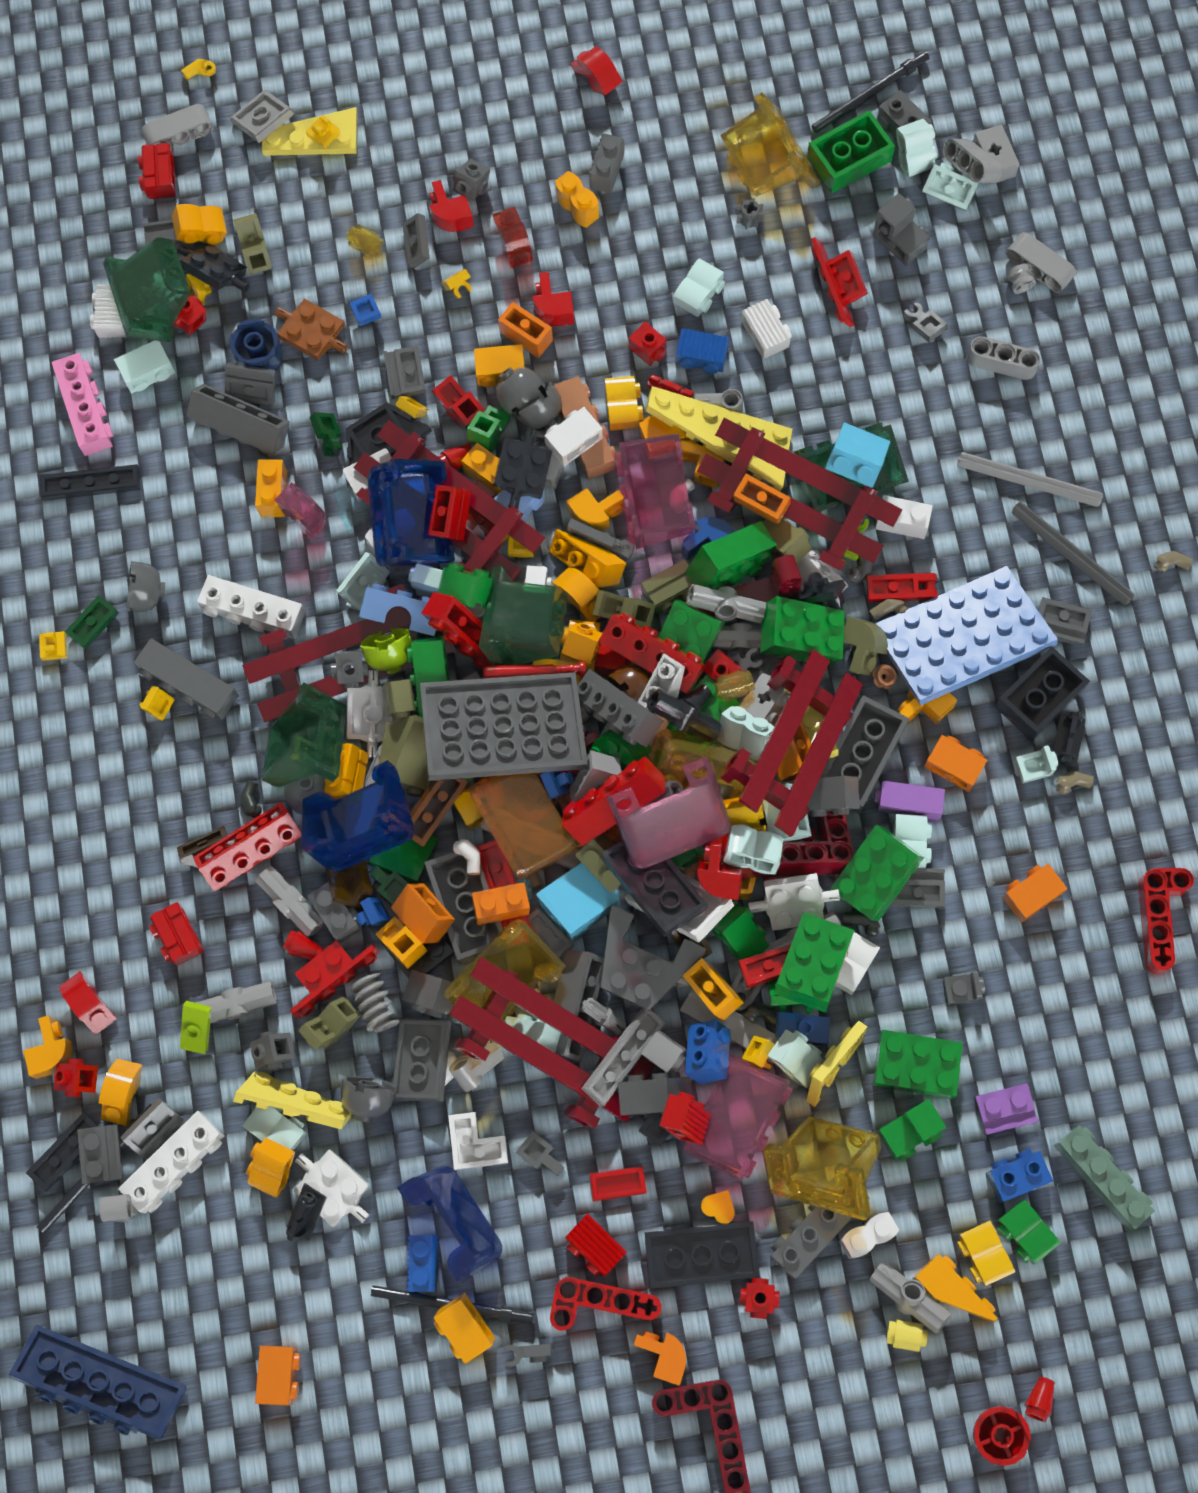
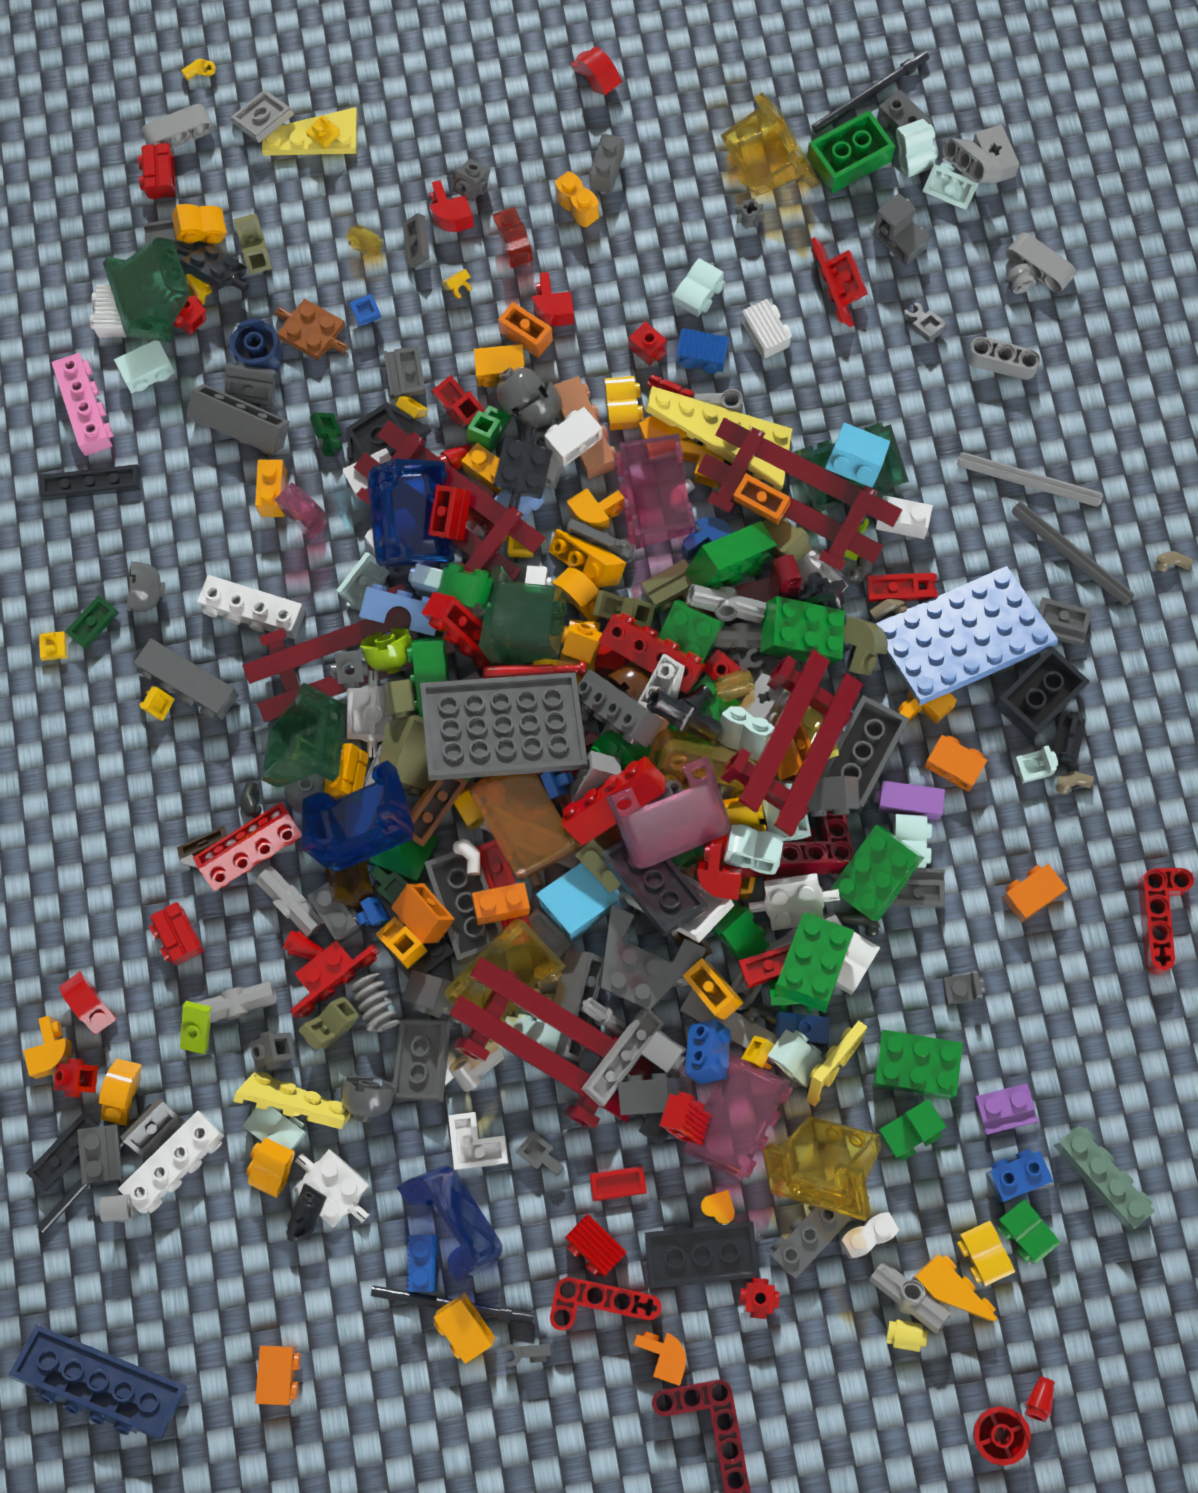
(890, 676): nougat plate -> none

